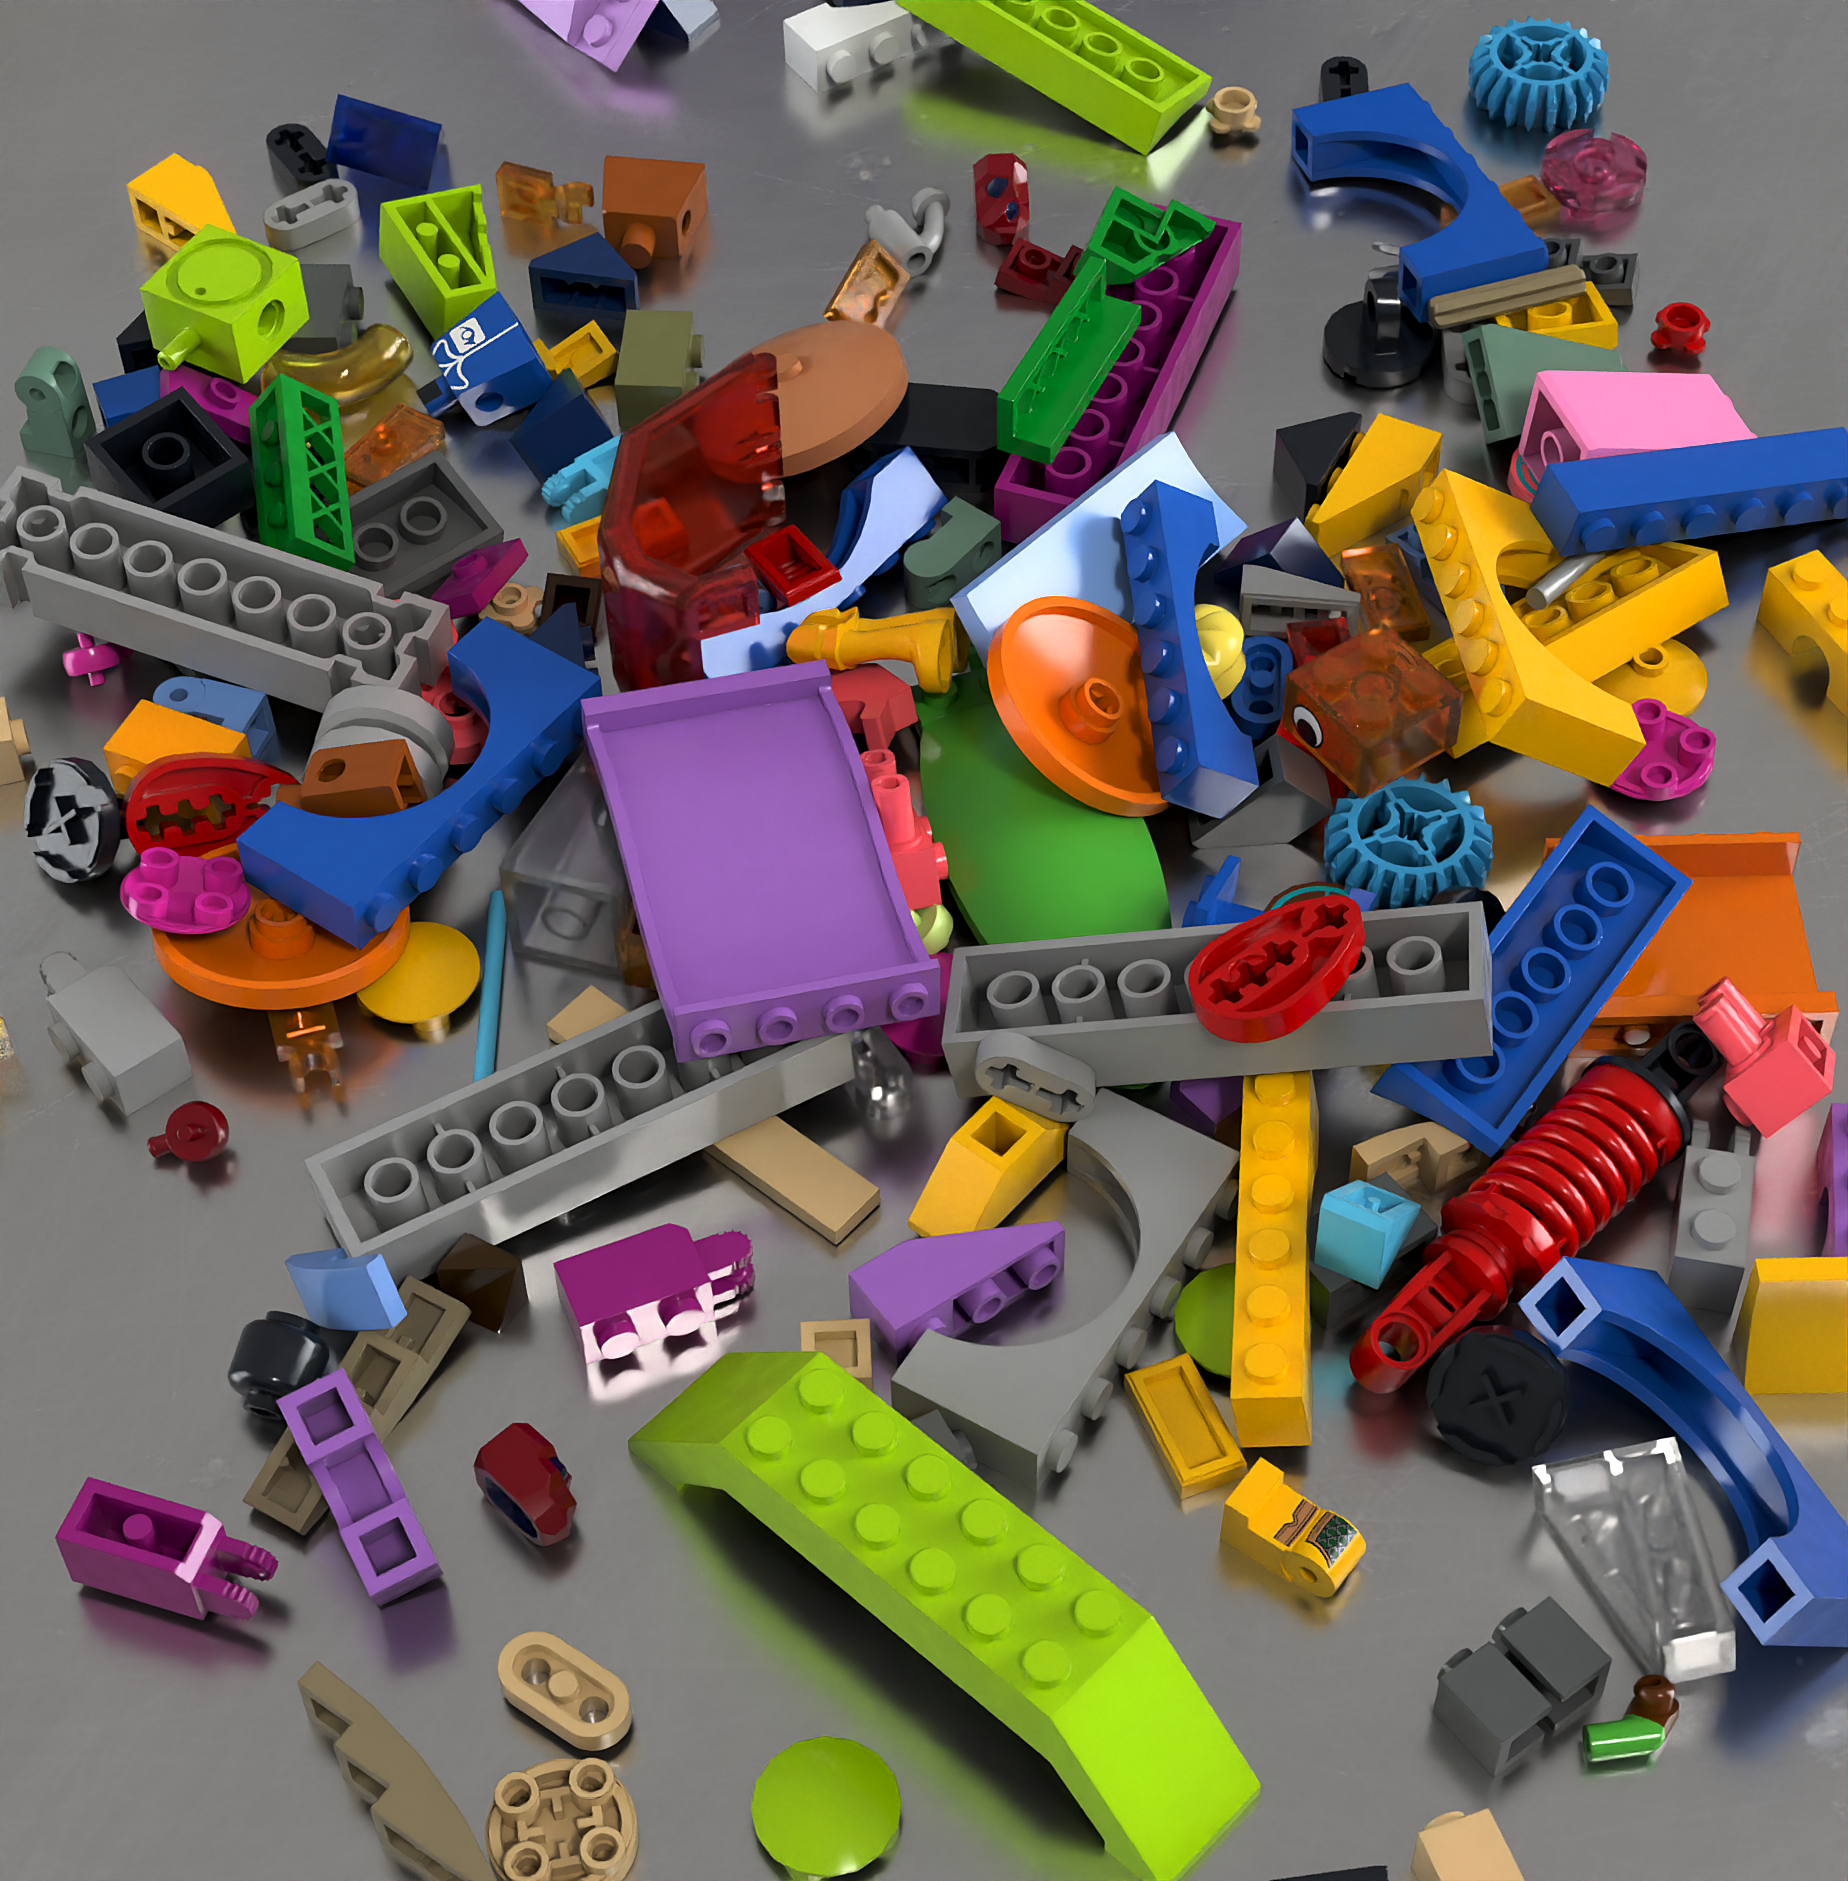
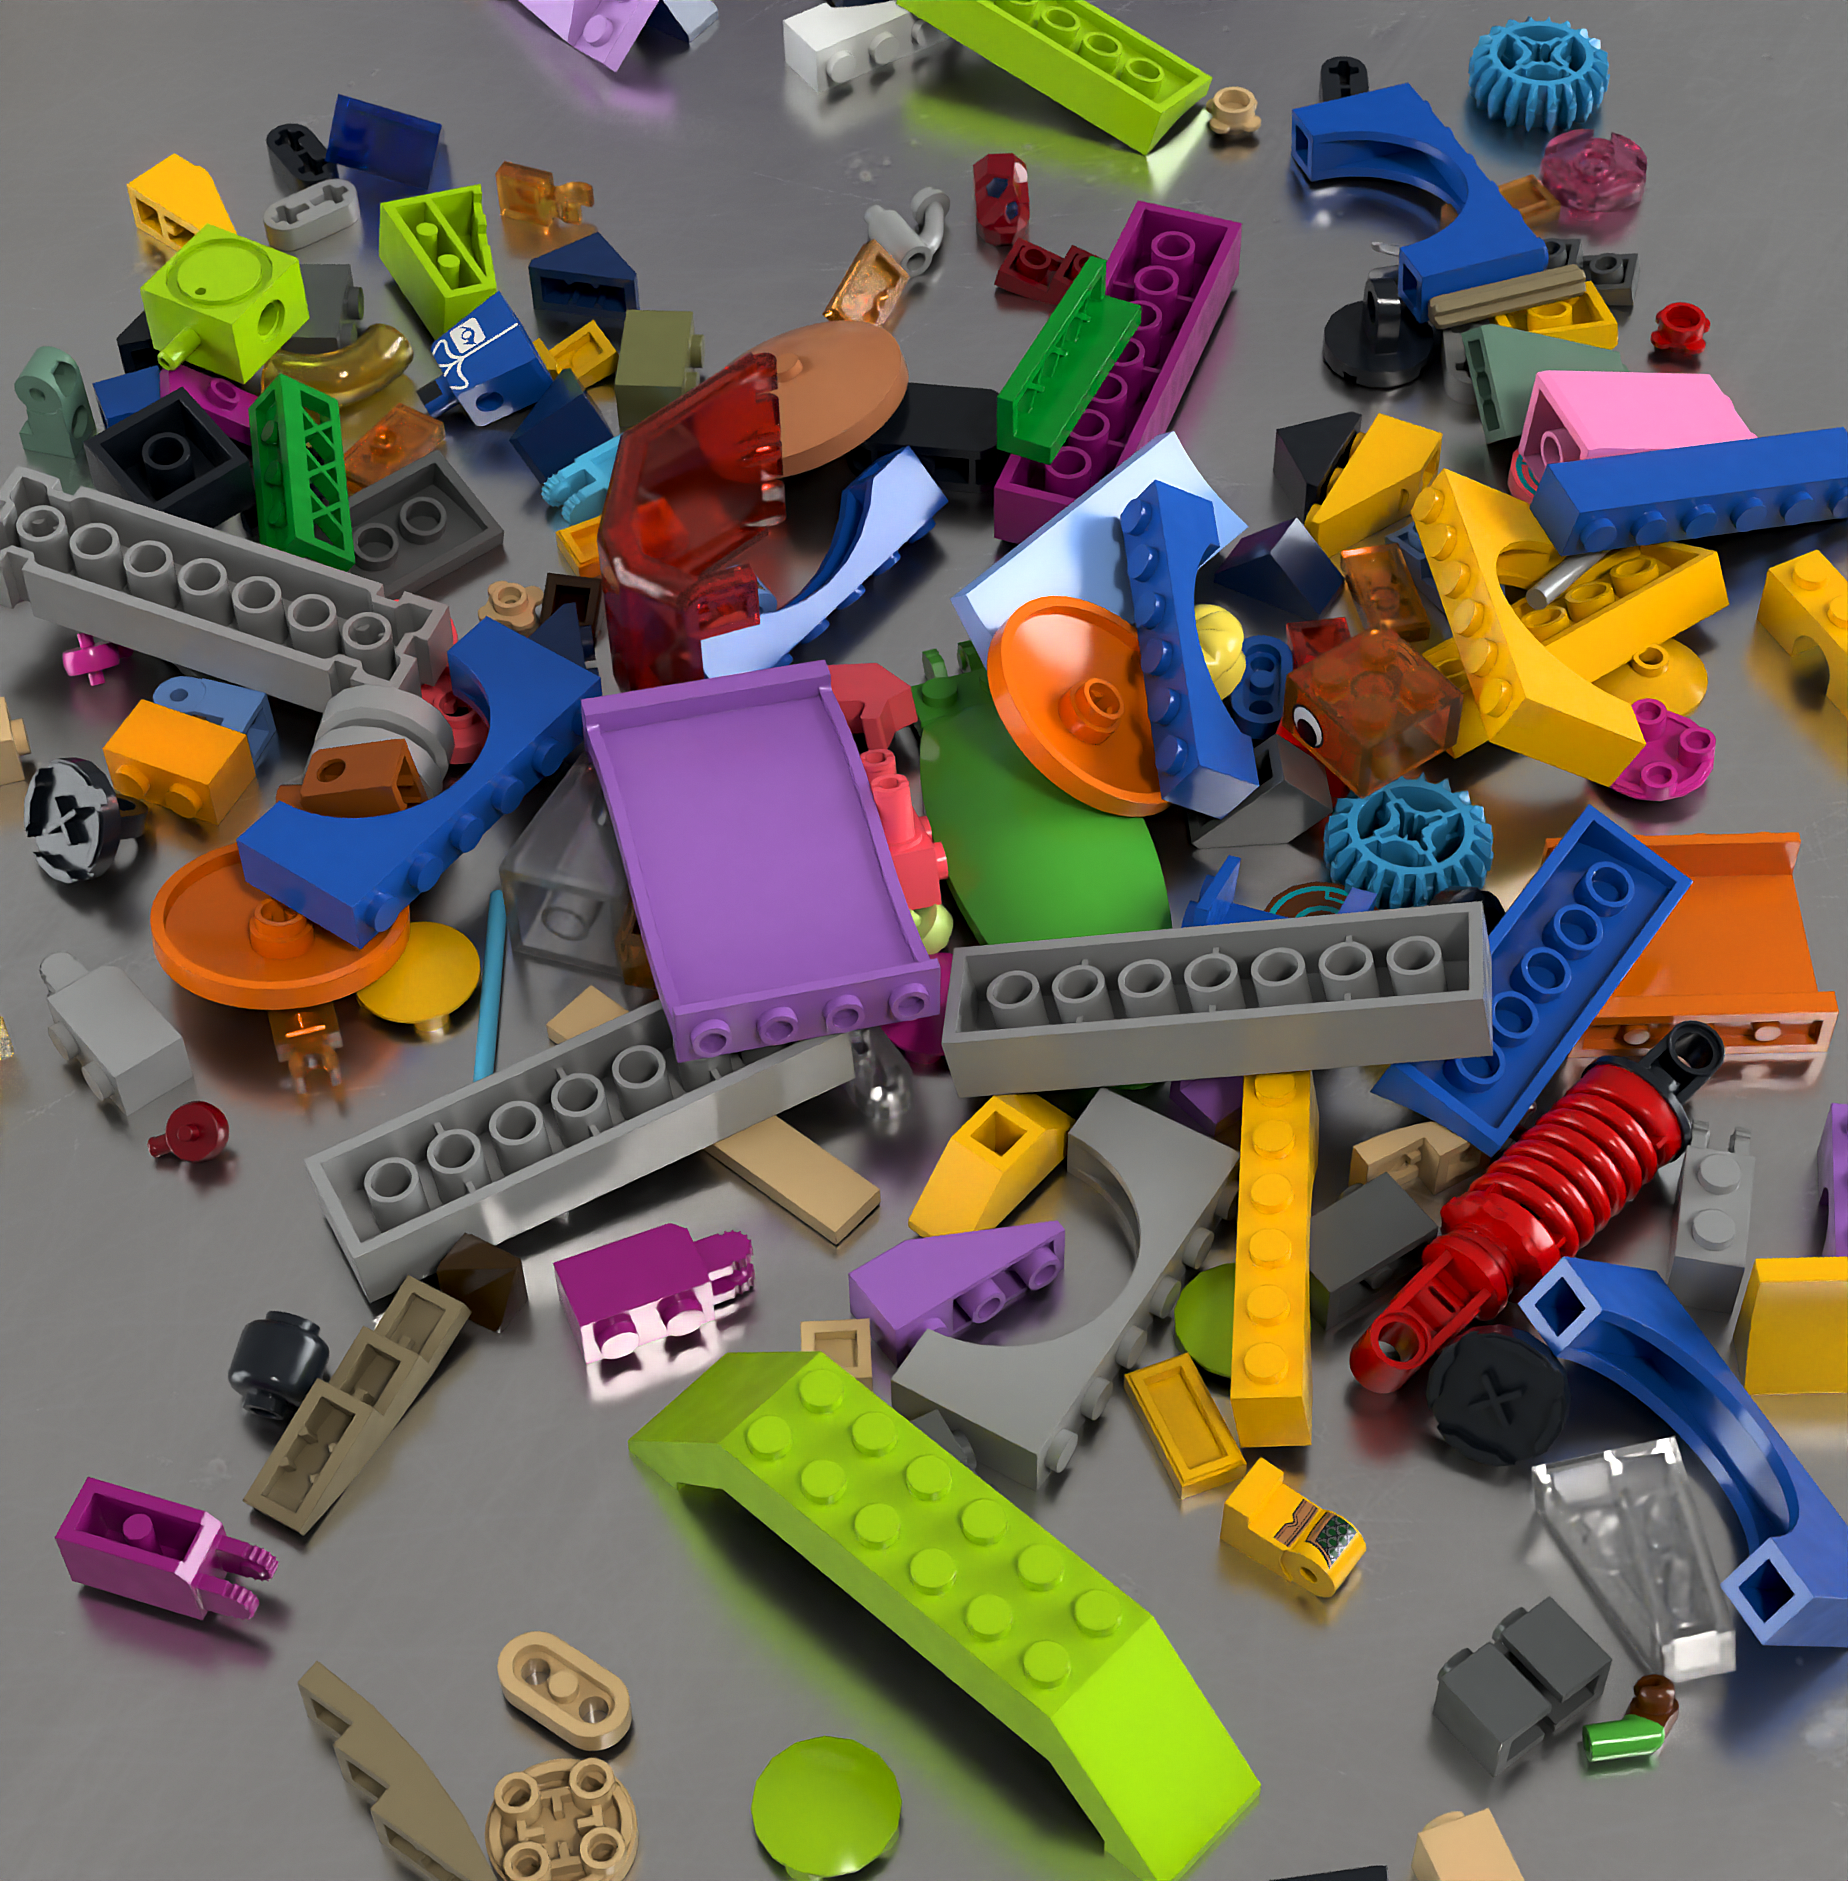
(185, 892): dark pink dish -> none
(194, 778): red piece -> none
(346, 1290): medium blue slope -> none
(360, 1487): medium lavender arch -> none
(480, 577): magenta plate -> none
(527, 1483): dark red rock -> none
(651, 206): dark orange torso -> none
(791, 565): red slope -> none
(927, 639): yellow piece -> none
(952, 556): sand green leg -> none
(1035, 1077): light grey beam -> none
(1140, 236): green slope -> none
(1271, 594): light grey slope -> none
(1311, 957): red piece -> none
(1362, 1231): medium azure slope -> none
(1772, 1065): coral brick -> none

